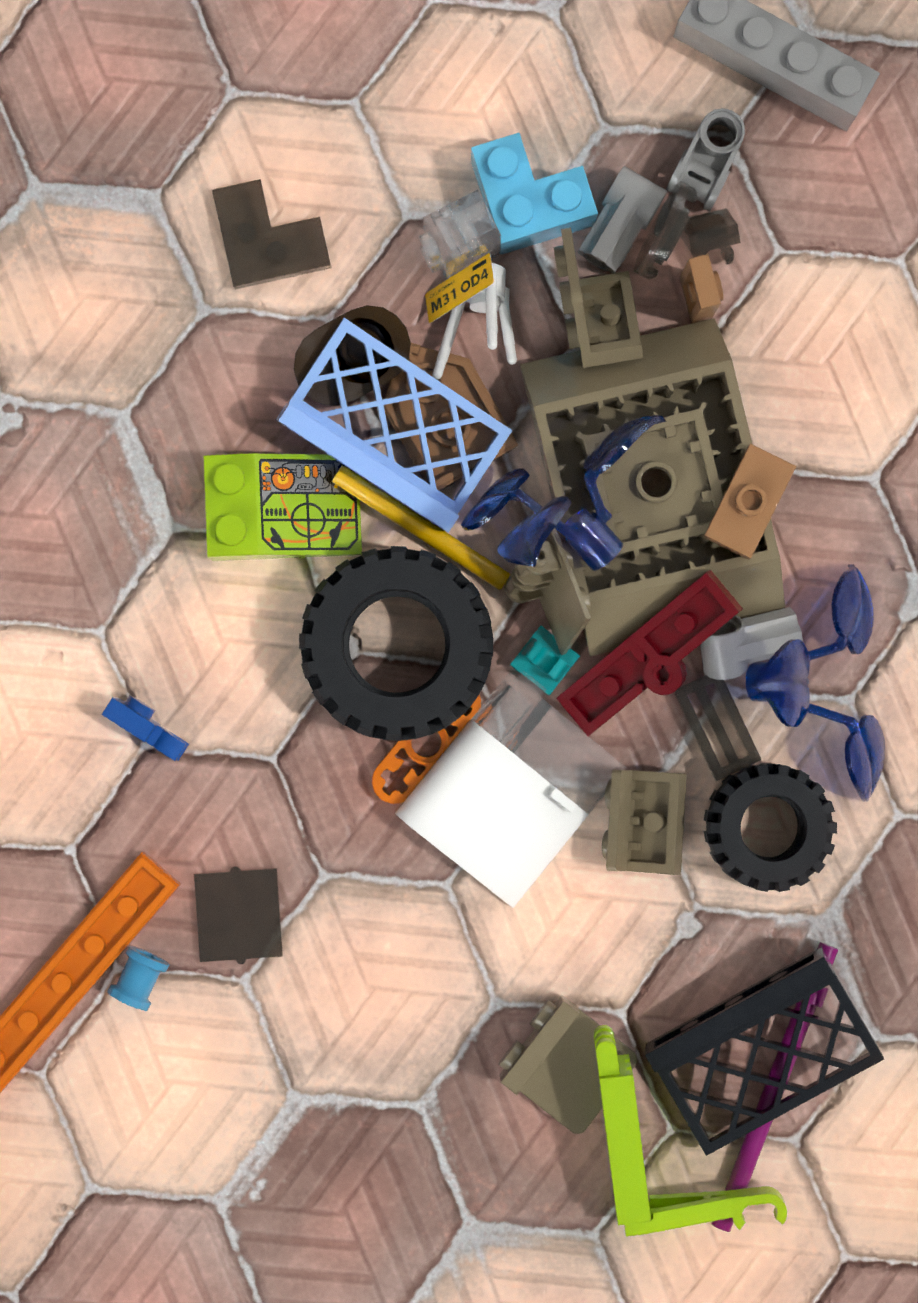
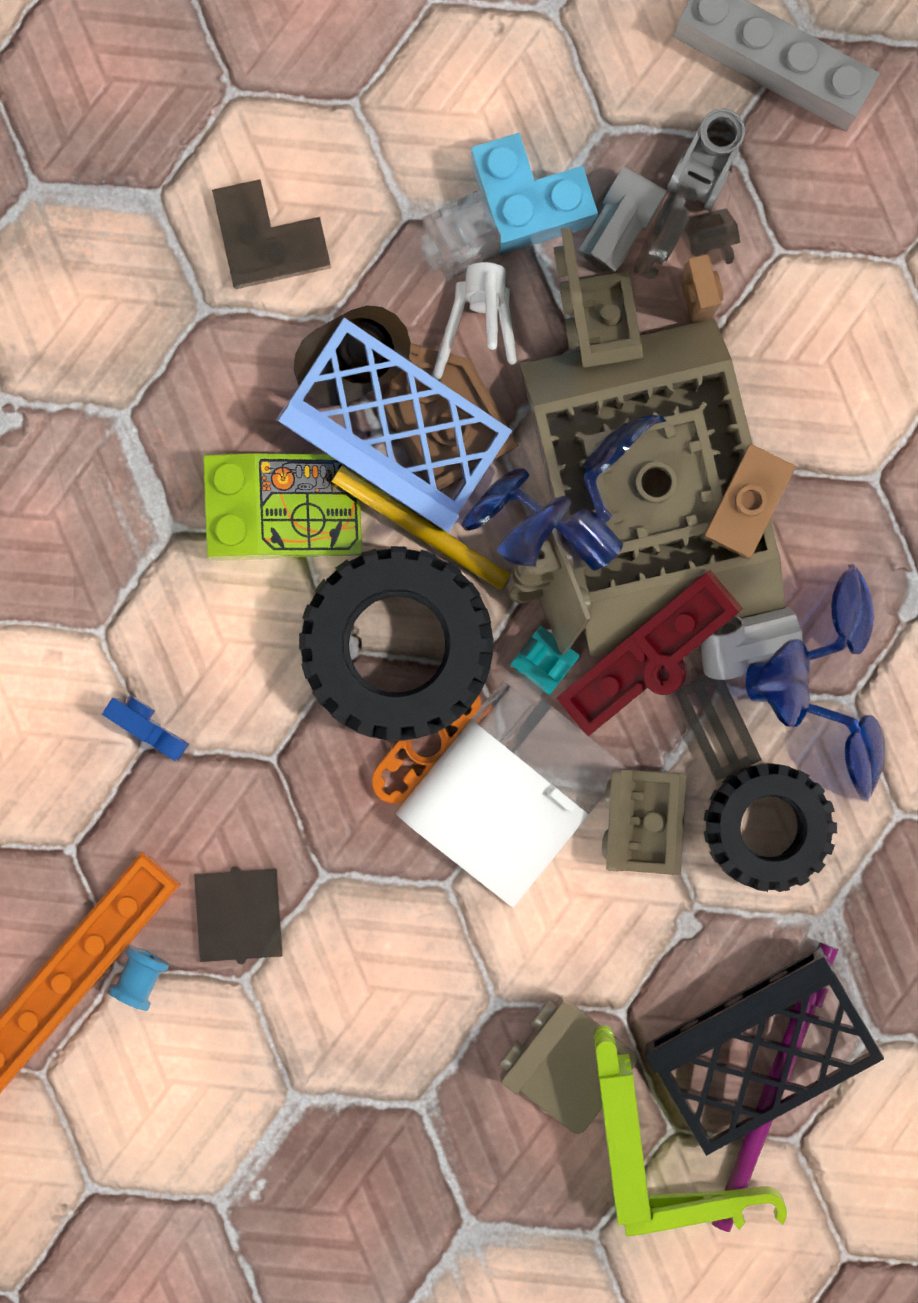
(459, 288): yellow sticker -> none

